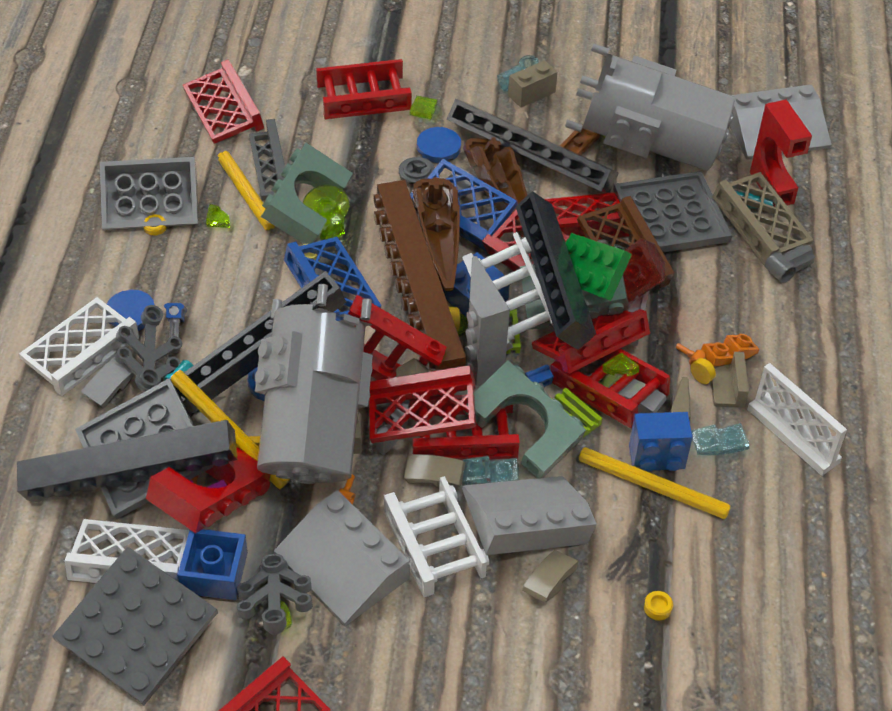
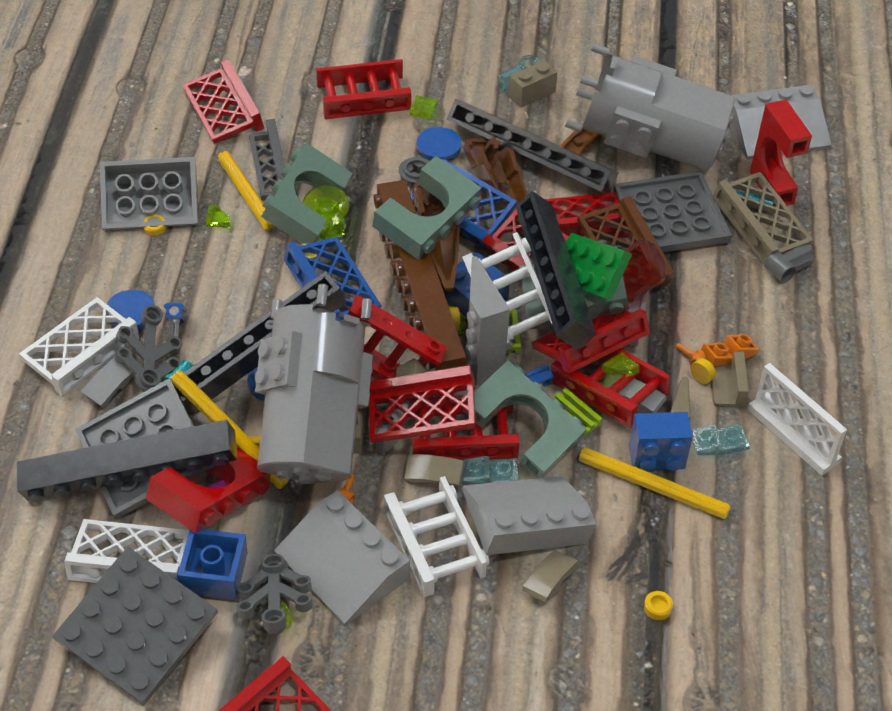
(420, 233): none -> sand green arch

